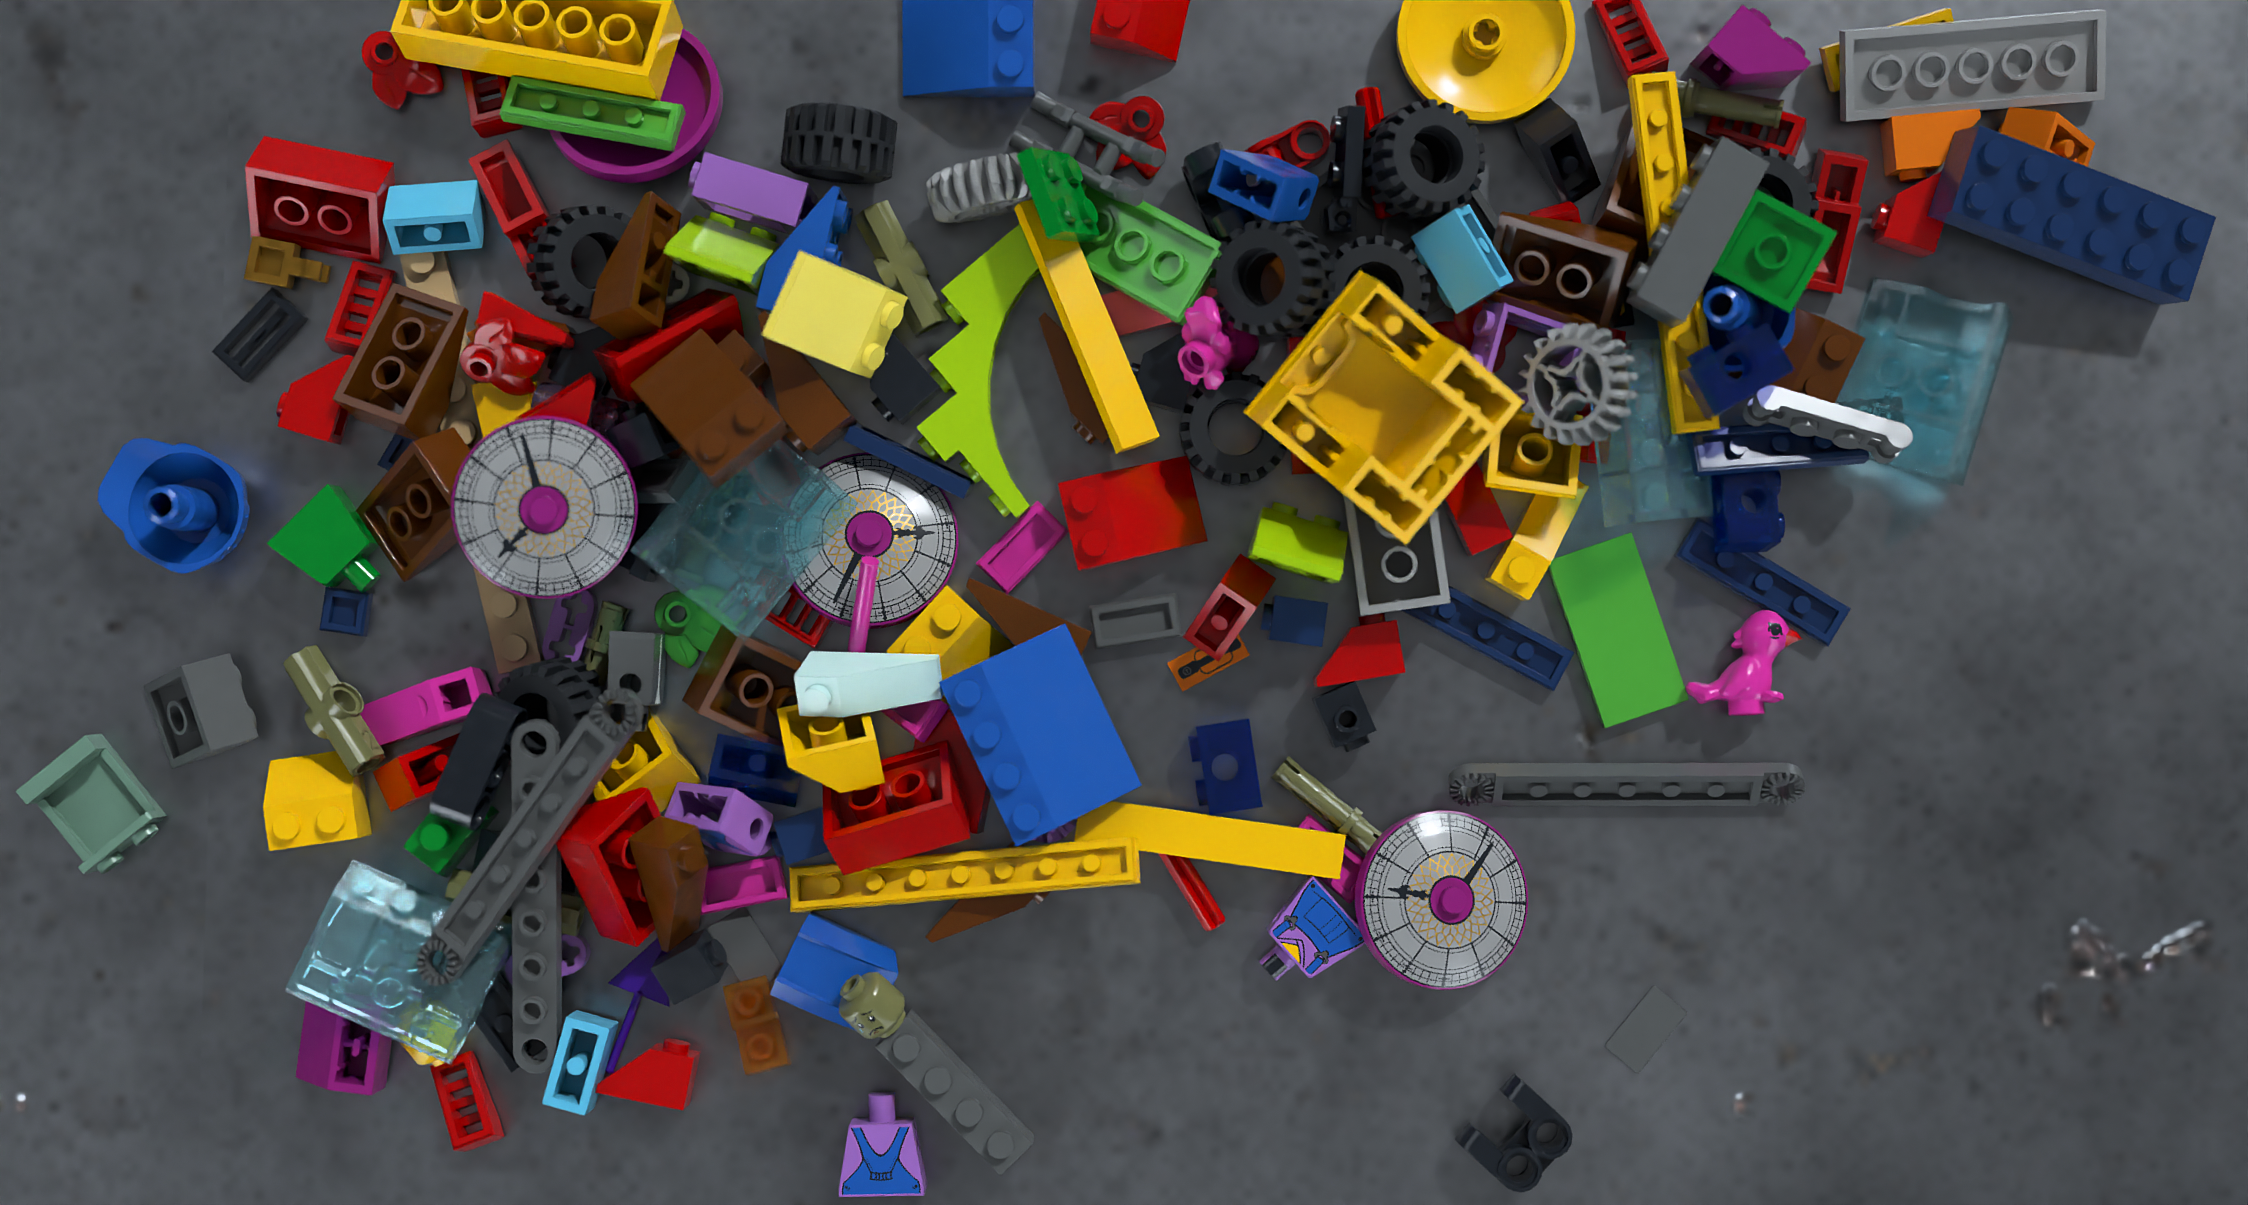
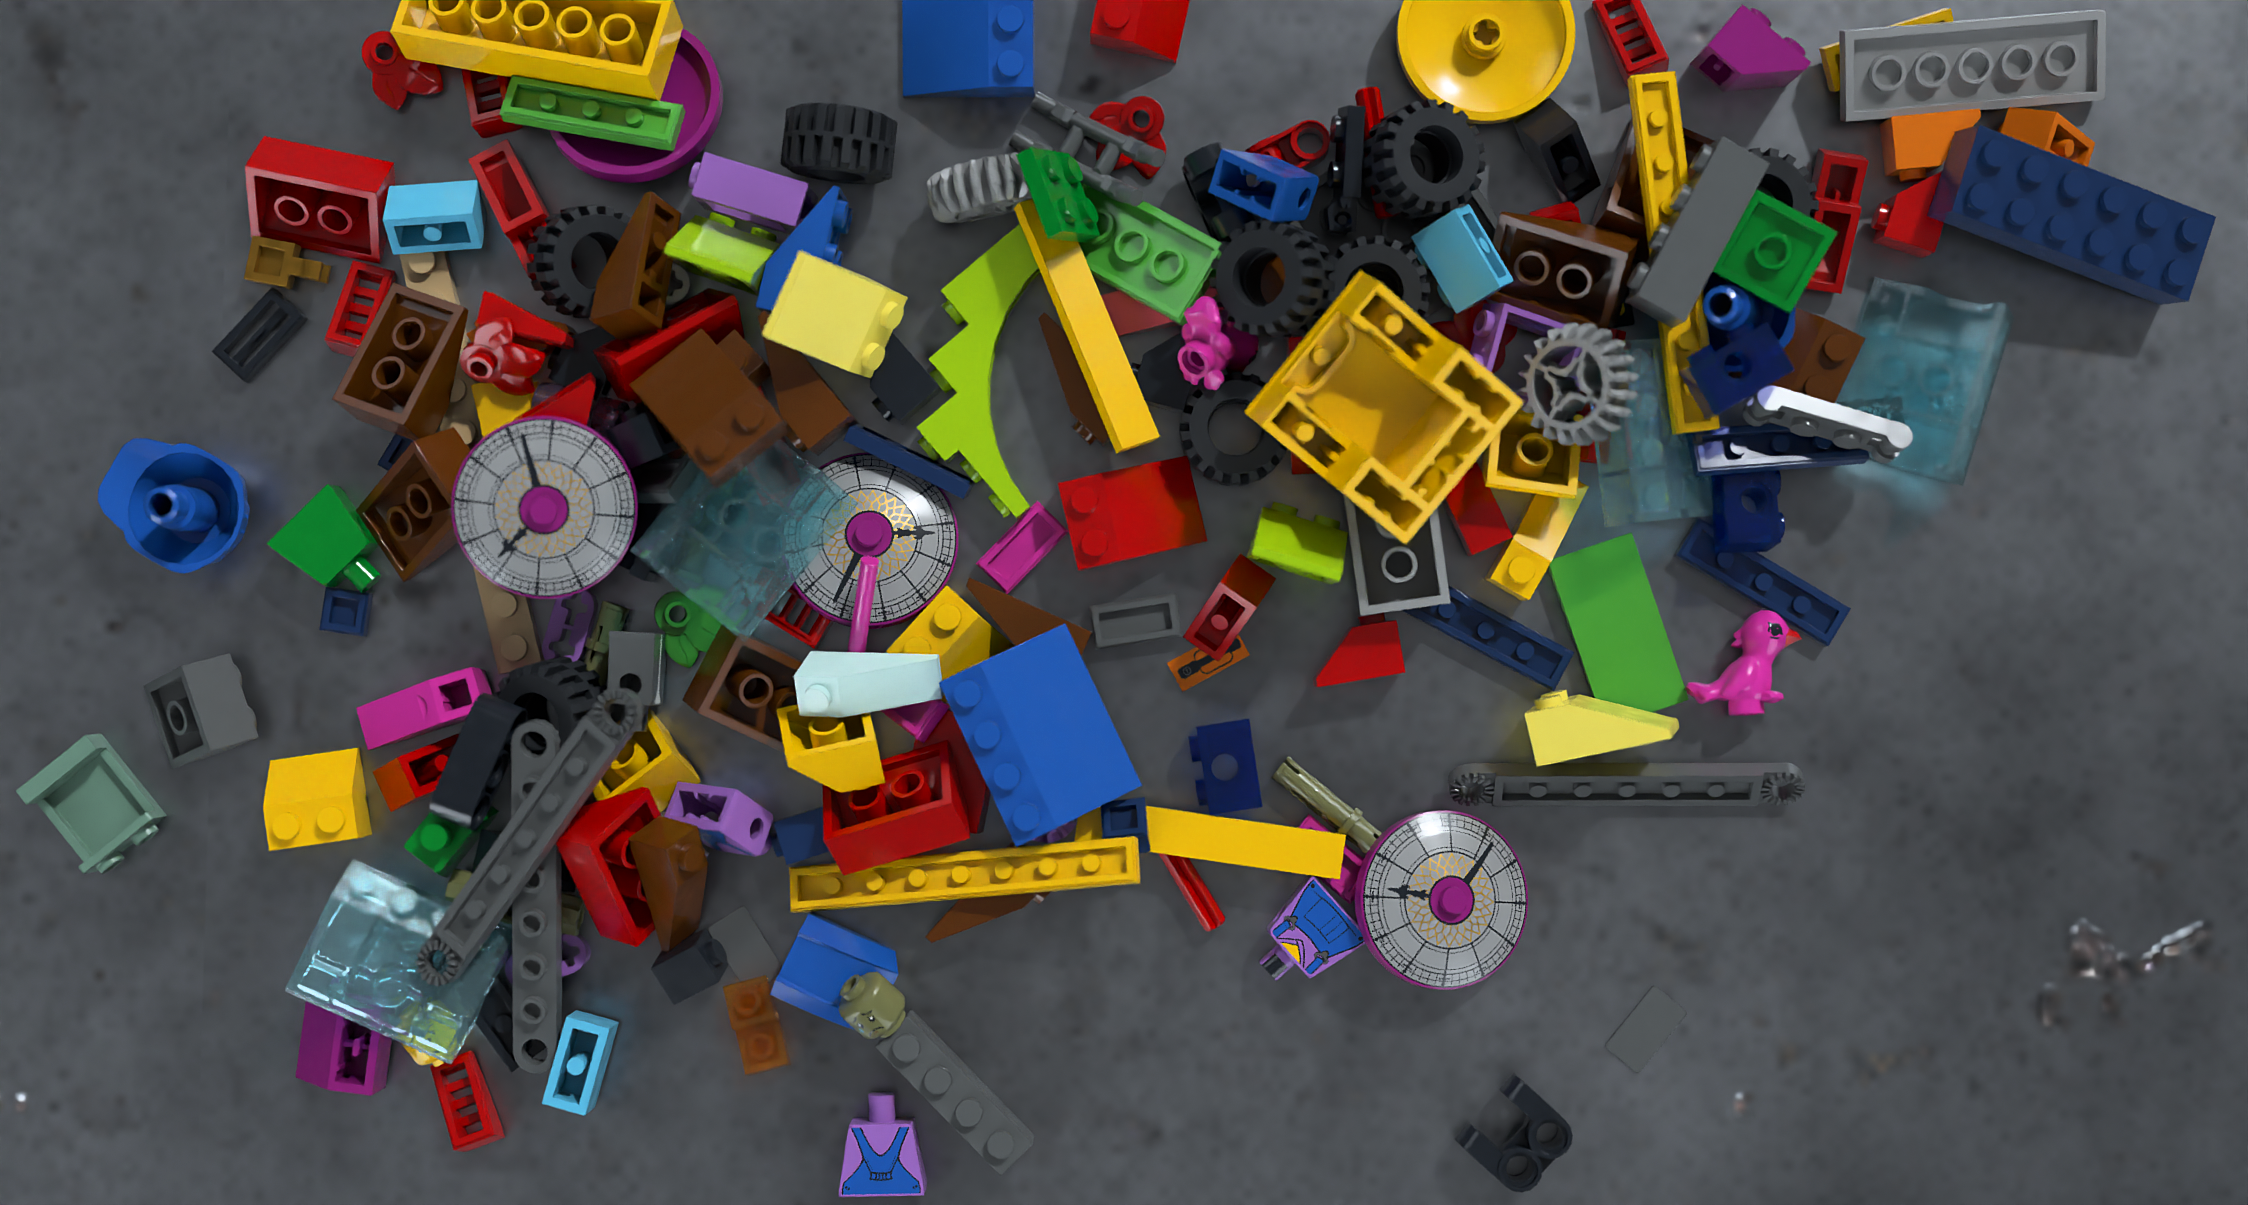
(310, 406): red slope -> none
(334, 710): olive piece -> none
(641, 981): dark purple piece -> none
(657, 1076): red slope -> none
(744, 884): dark pink tile -> none
(754, 770): clear blue brick -> none
(901, 266): olive piece -> none
(1126, 819): none -> dark blue slope
(1295, 620): dark blue brick -> none
(1345, 716): black brick -> none
(1586, 726): none -> light yellow slope
(1727, 104): olive pin -> none
(1794, 124): red slope -> none

